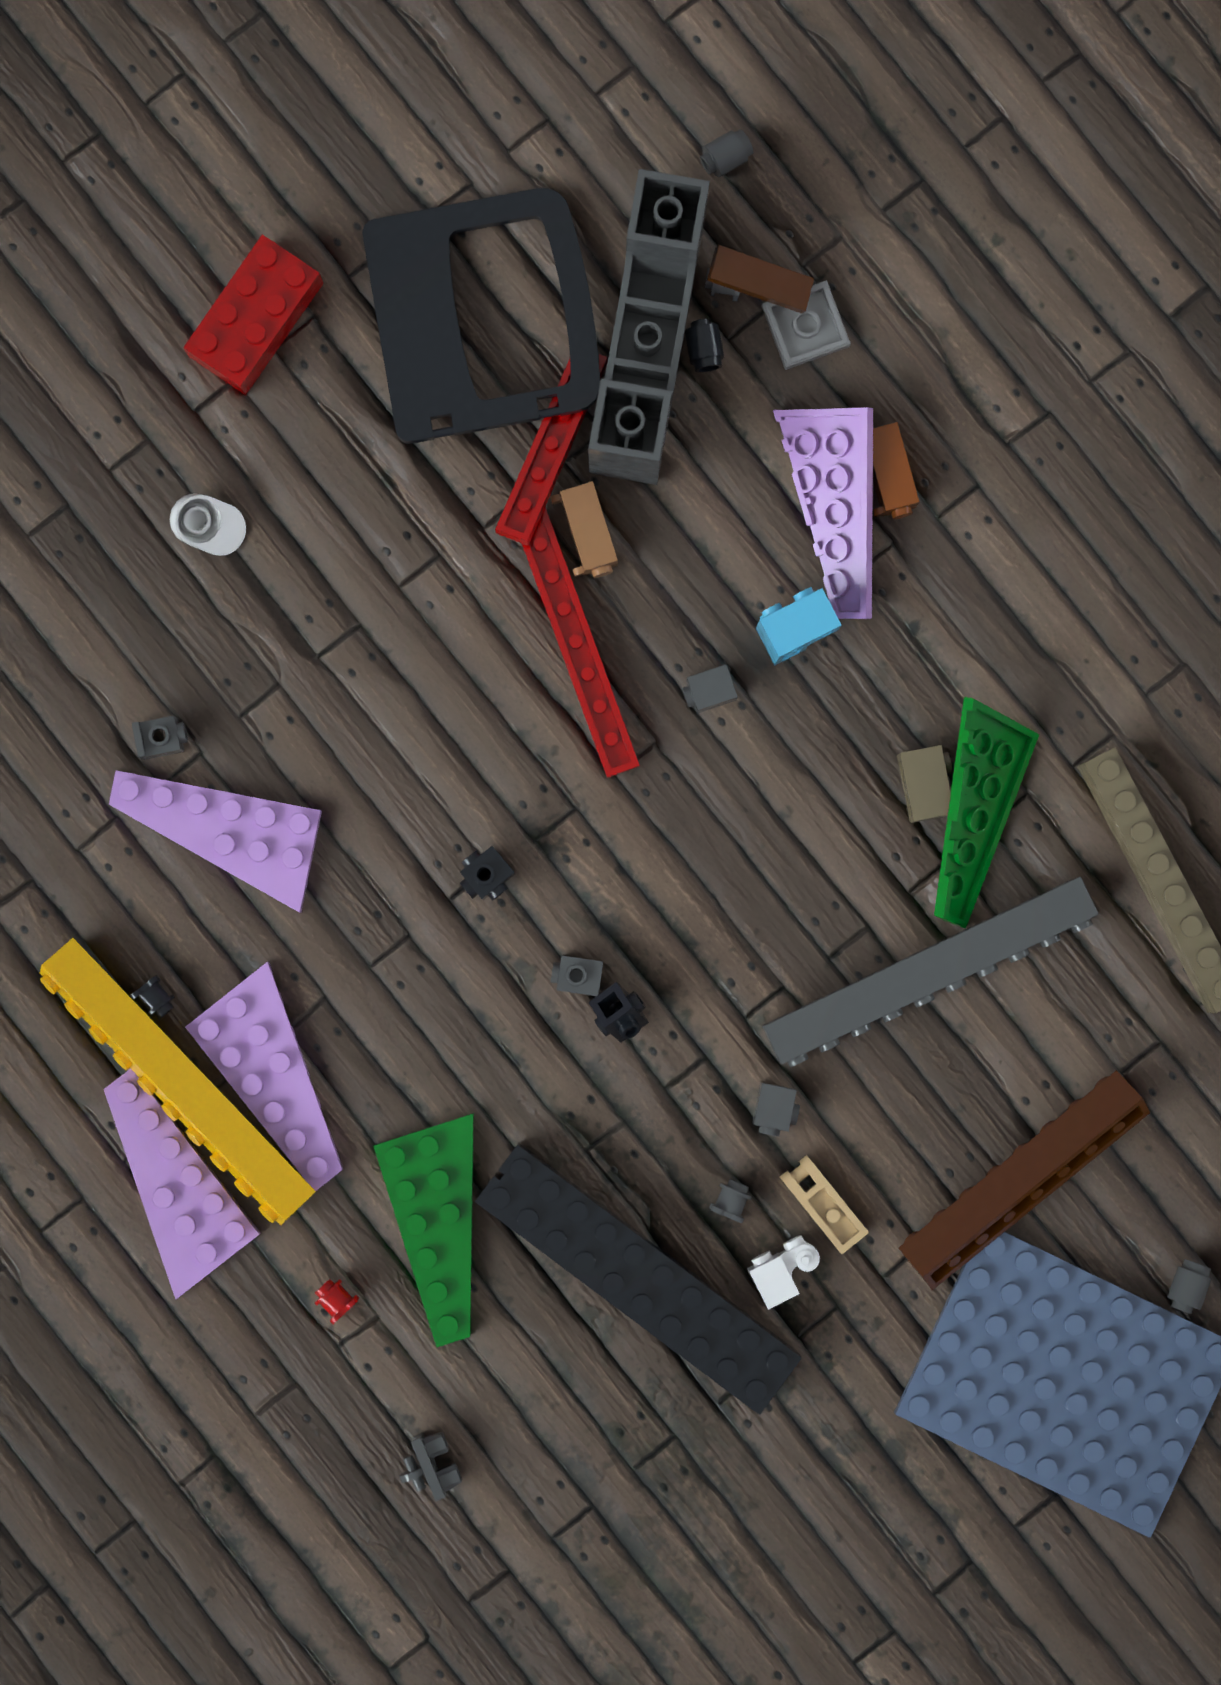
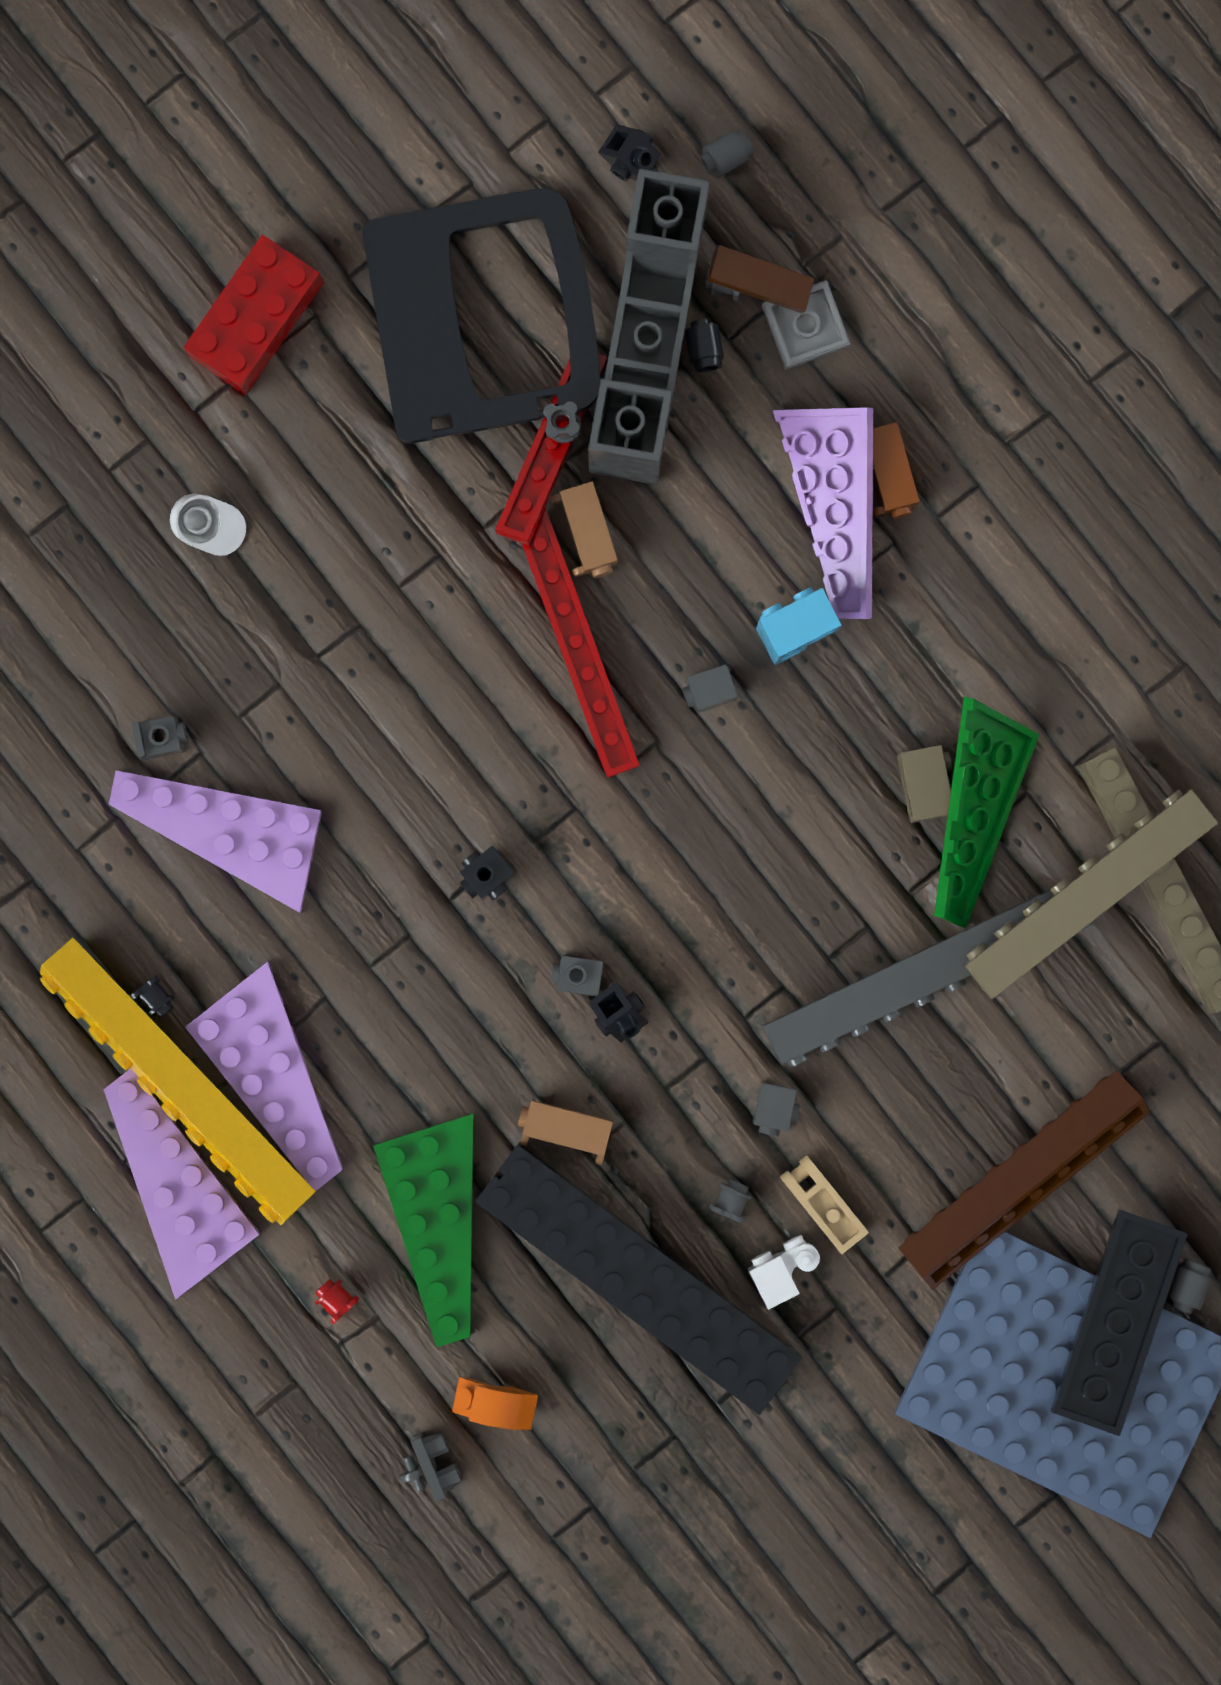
(495, 1405): none -> orange brick
(558, 414): none -> dark grey brick
(565, 1128): none -> medium nougat brick
(628, 152): none -> black brick
(1090, 893): none -> dark tan brick
(1119, 1322): none -> black plate

